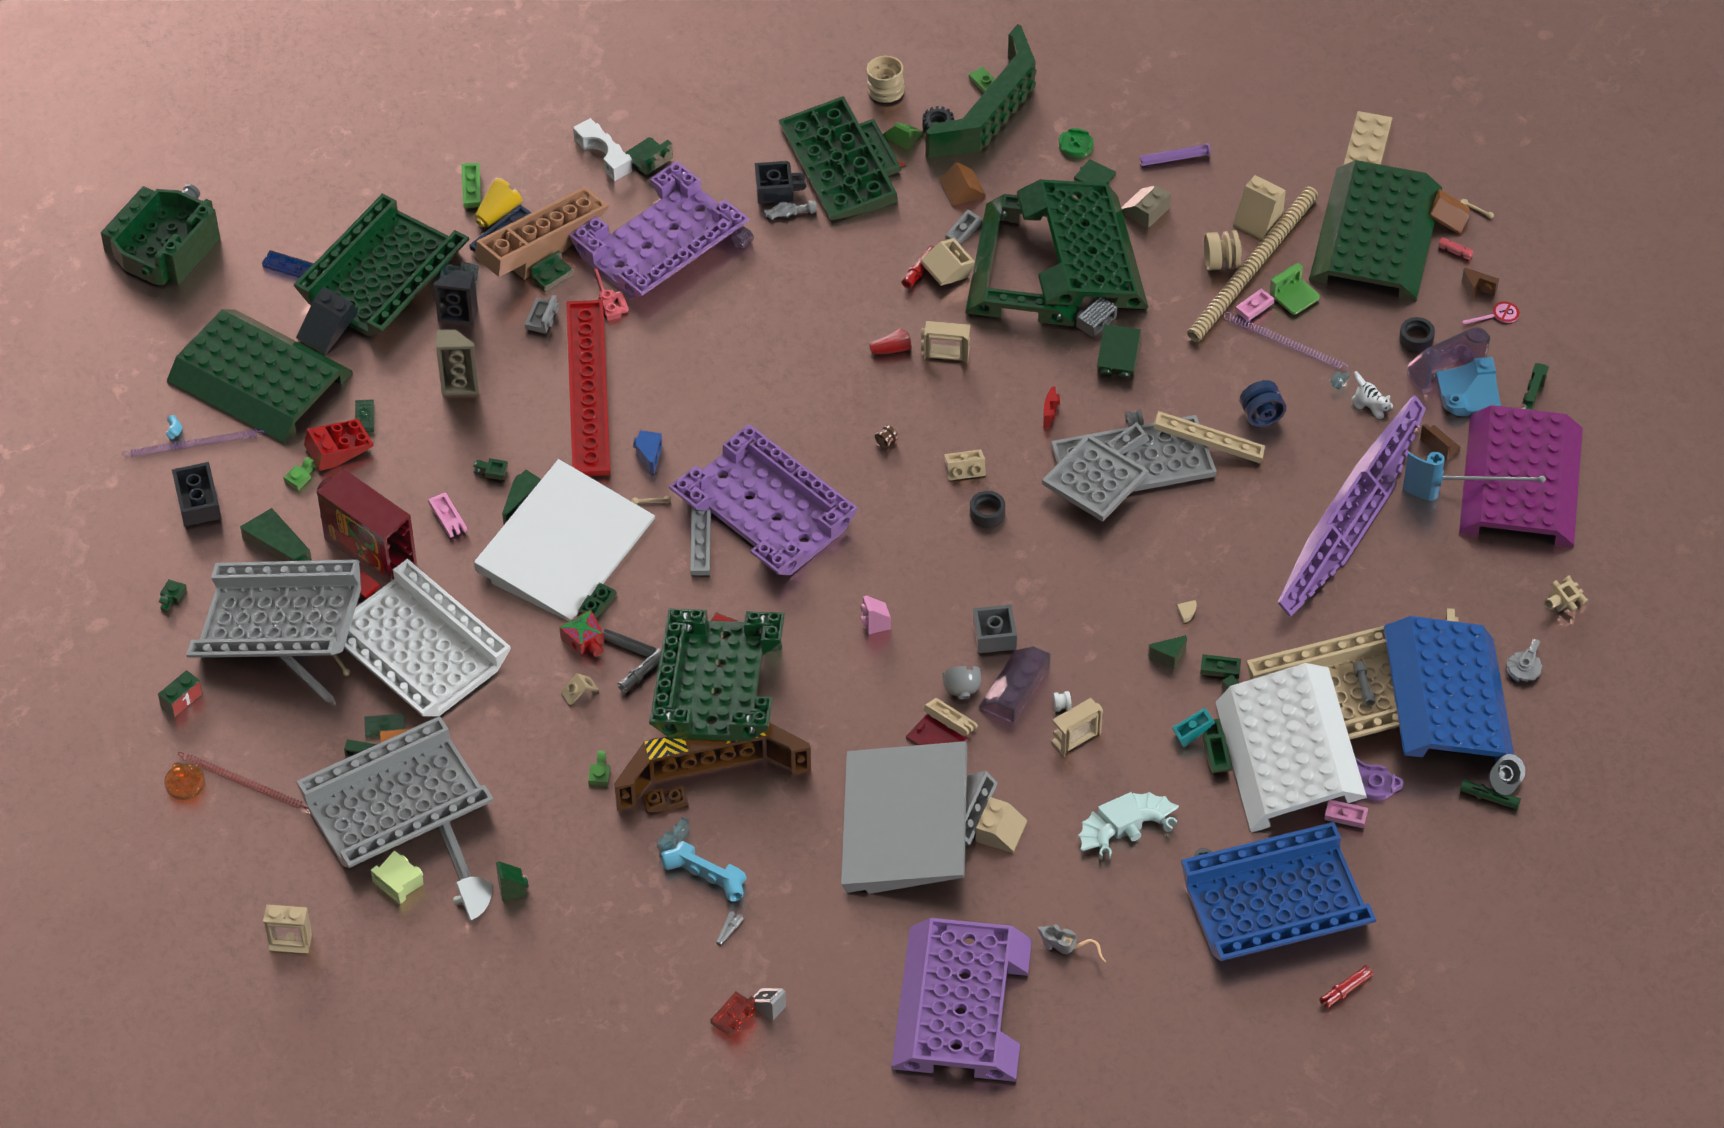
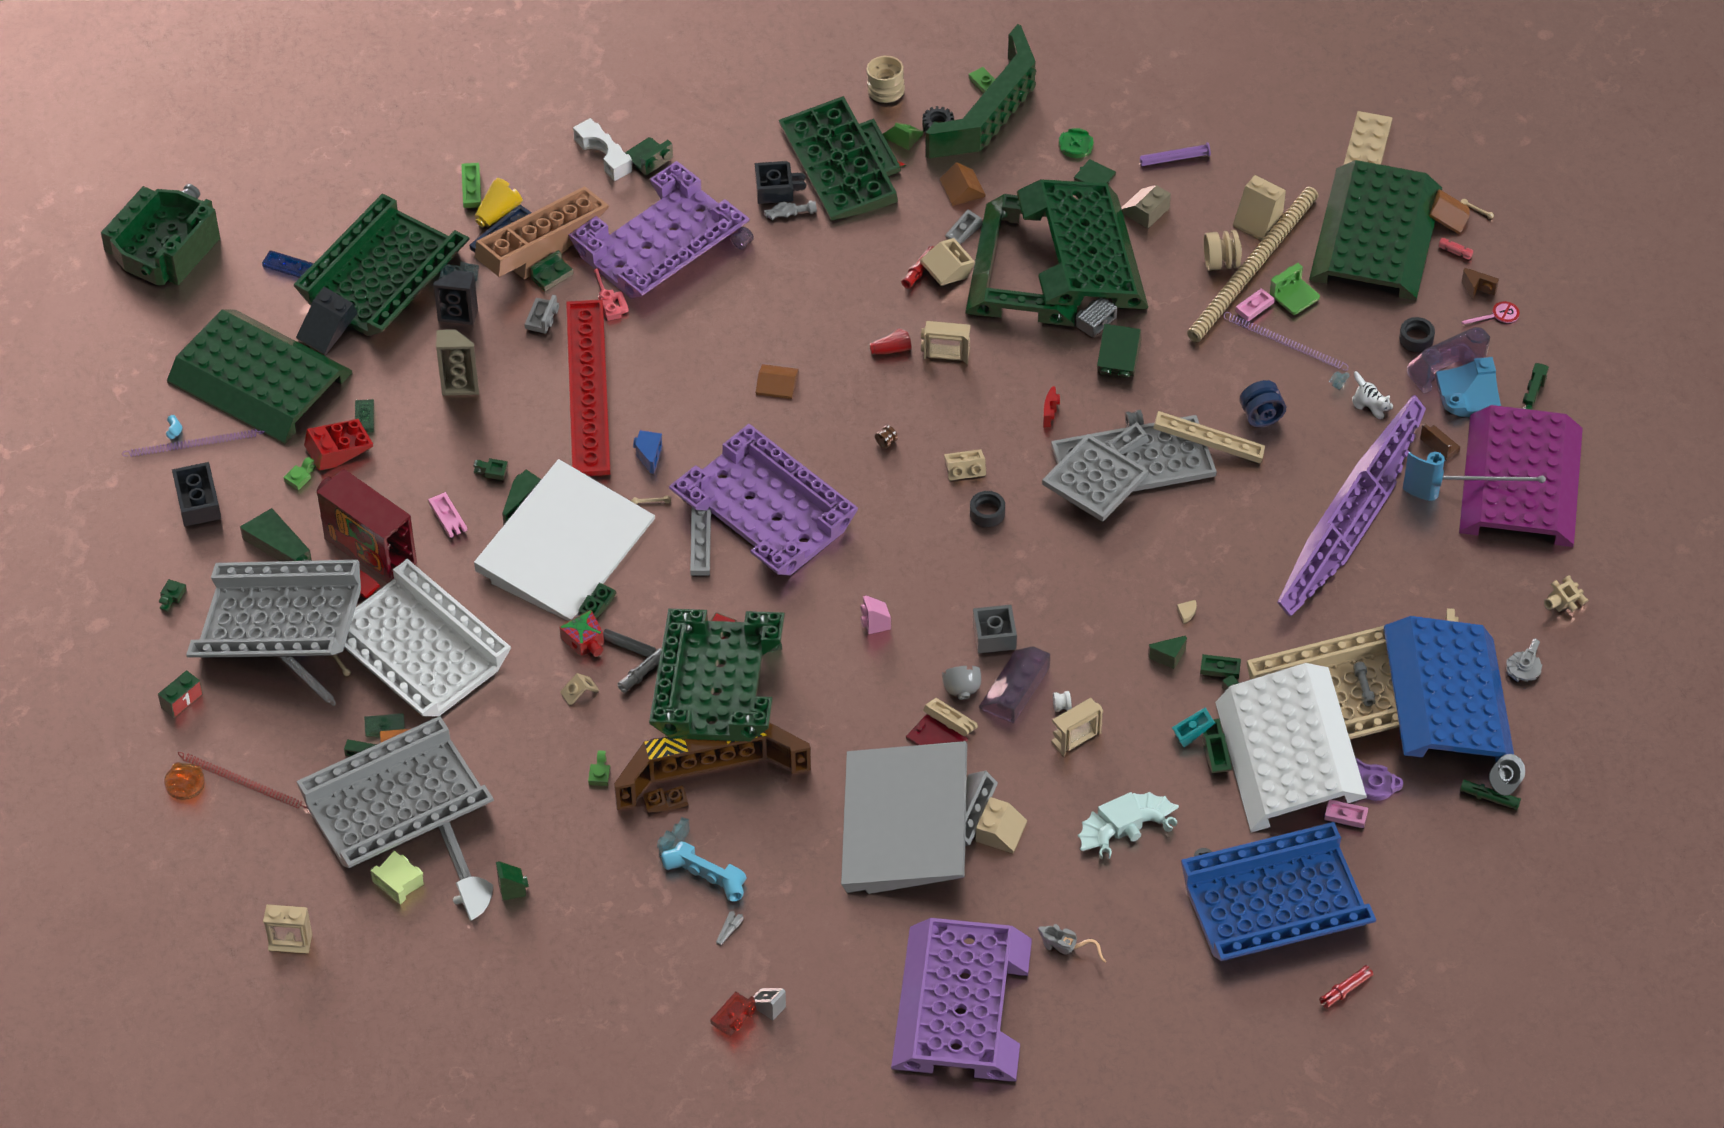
(776, 381): none -> dark orange slope

